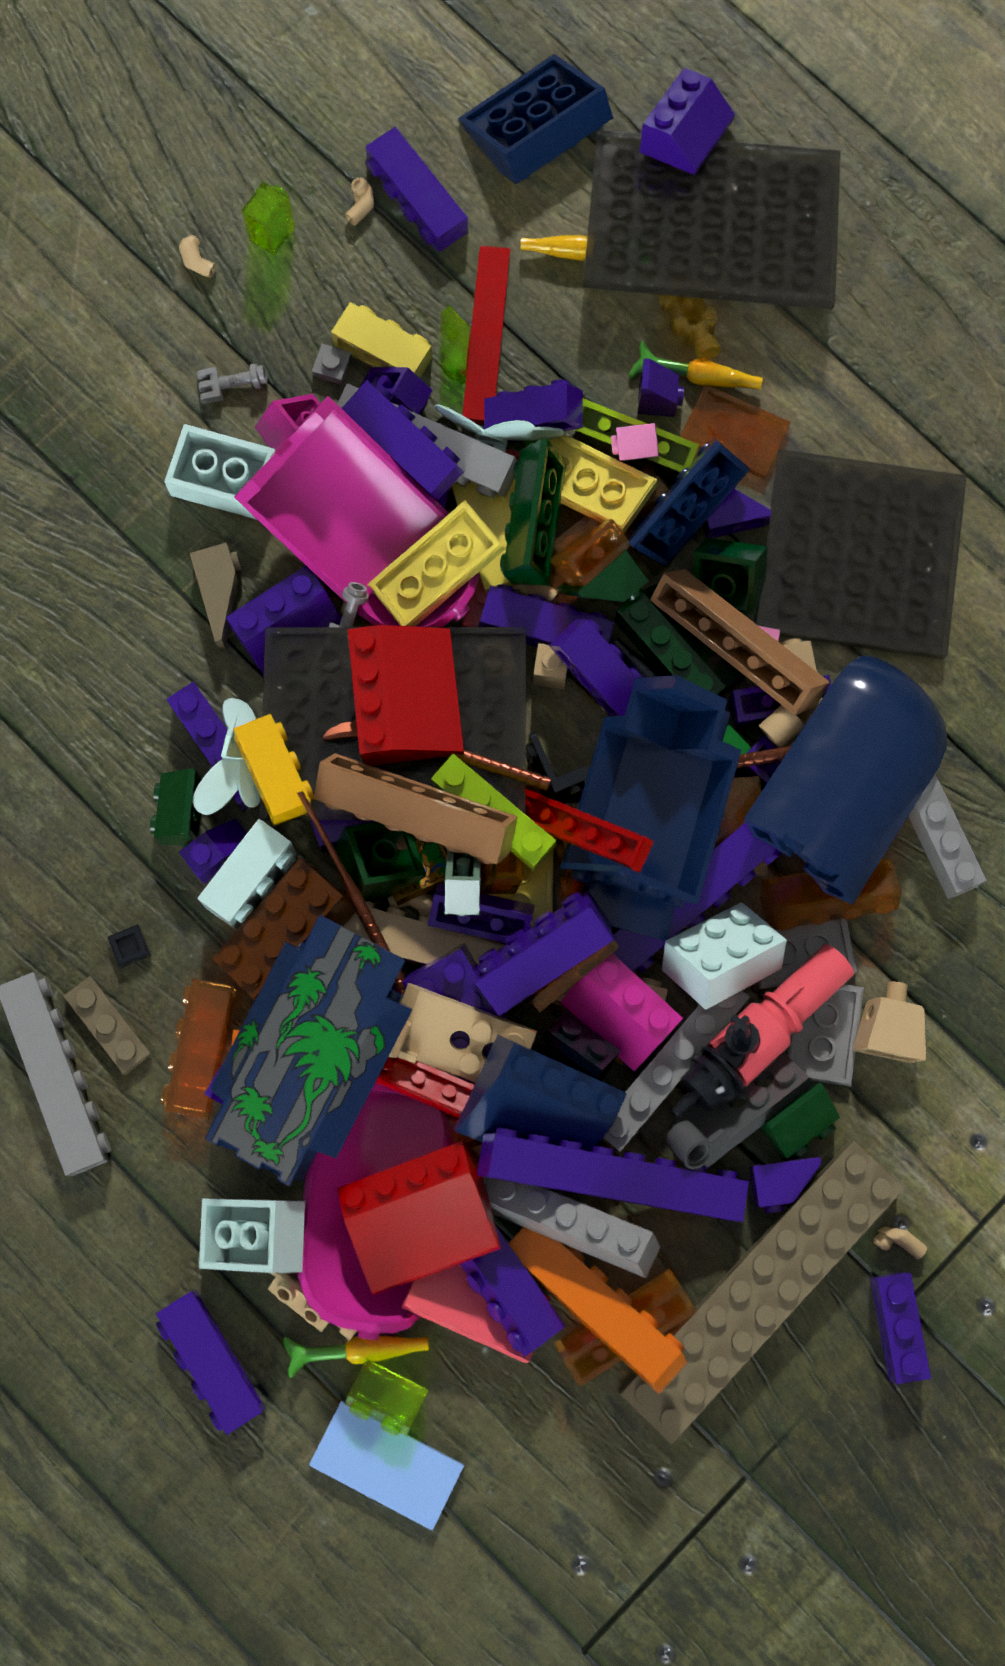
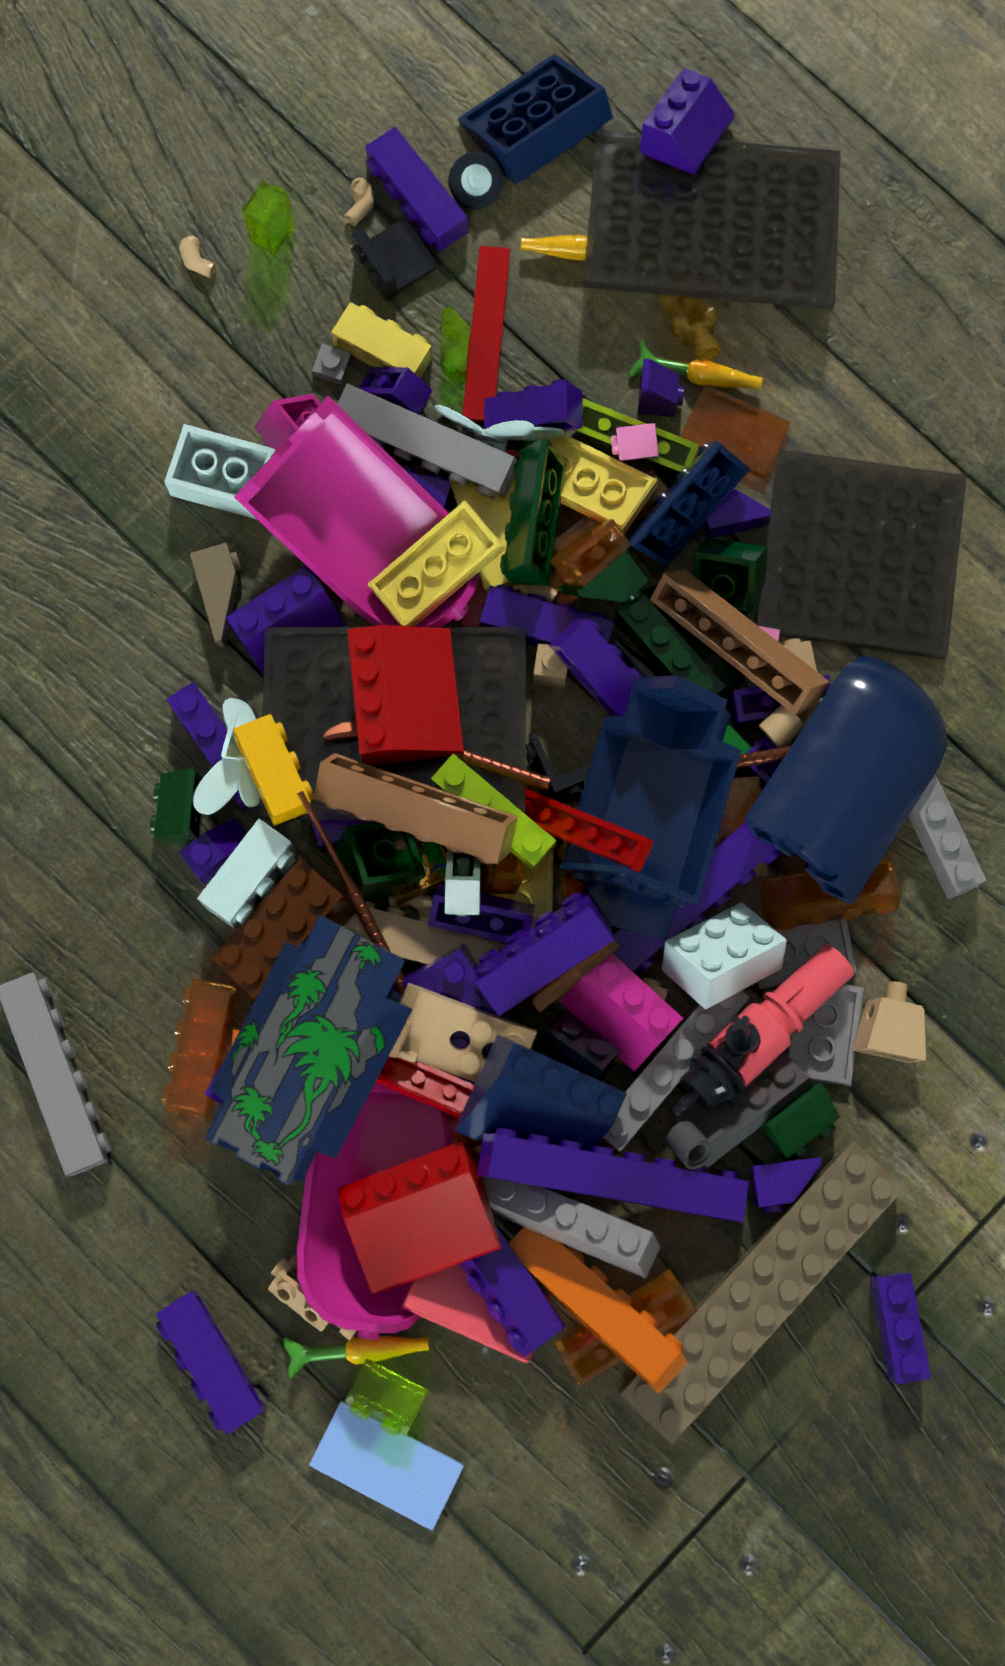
(107, 1025): dark tan plate -> none
(129, 946): black tile -> none
(215, 383): light grey hinge -> none
(252, 1235): light aqua brick -> none
(355, 595): light grey hinge -> none
(393, 257): none -> black bracket
(403, 440): dark purple brick -> none
(475, 180): none -> black wheel
(901, 1237): tan arm -> none

